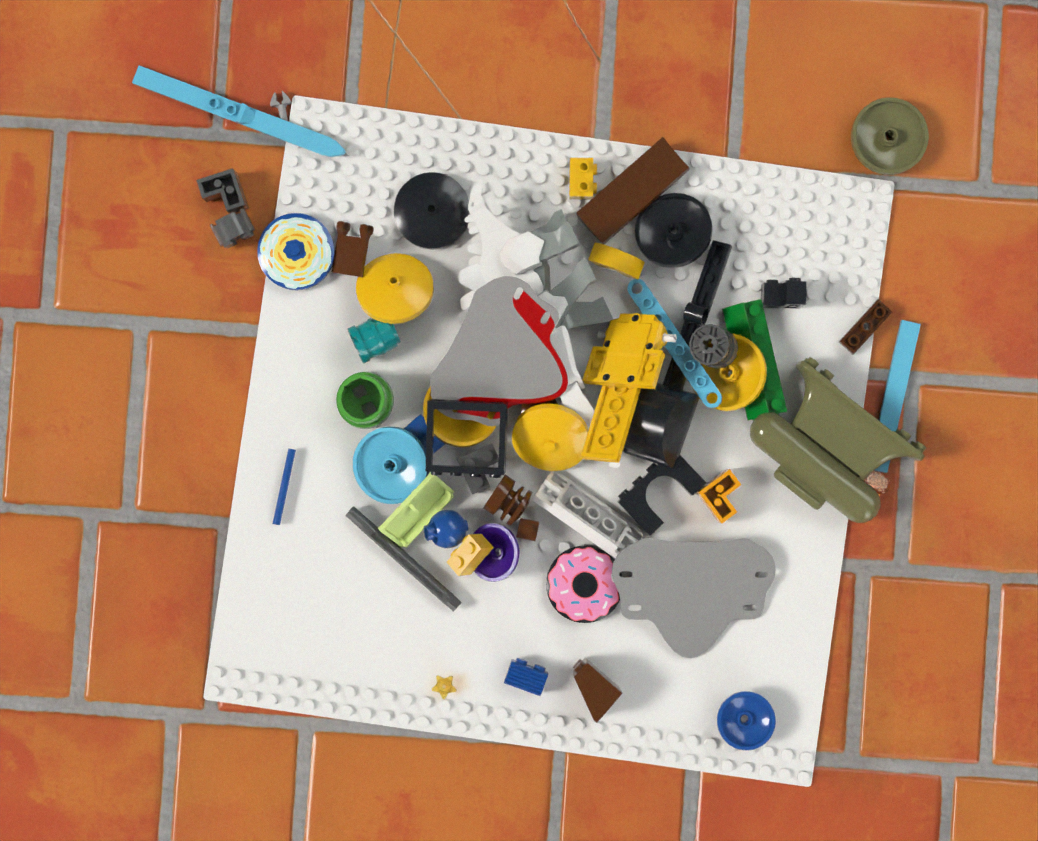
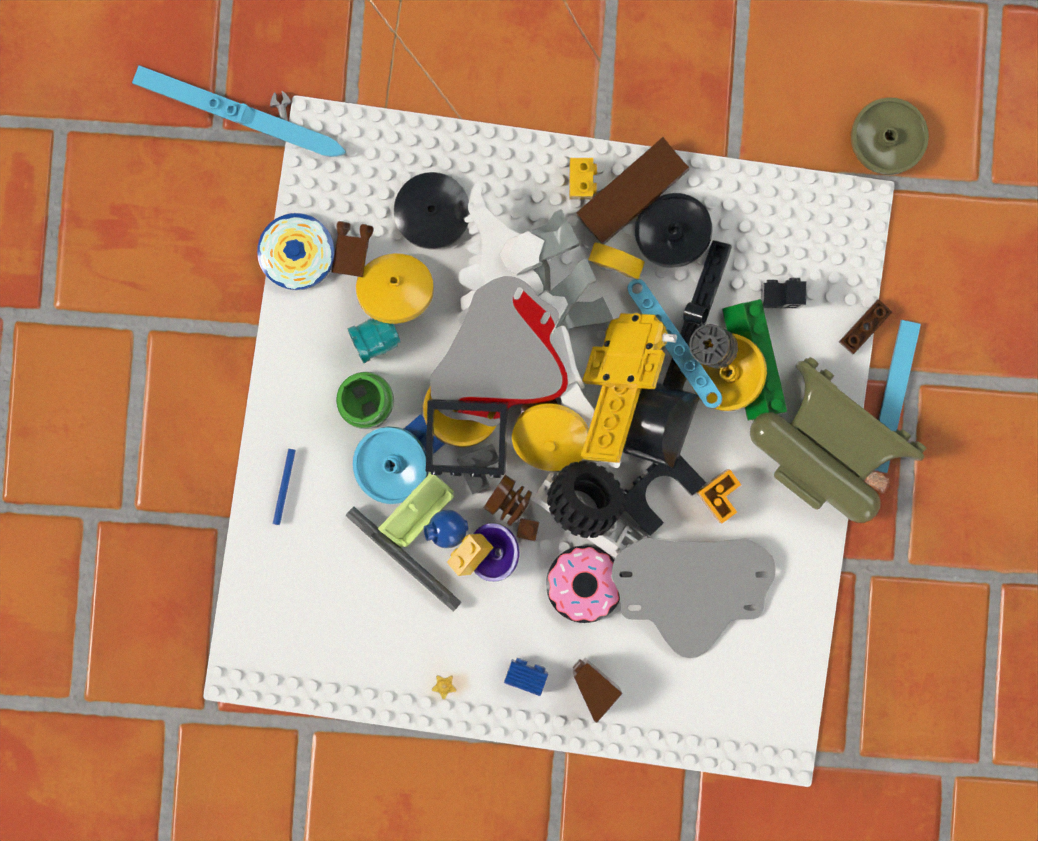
(224, 185): dark grey brick -> none
(232, 228): dark grey brick -> none
(576, 515): none -> black tyre
(757, 727): blue dish -> none

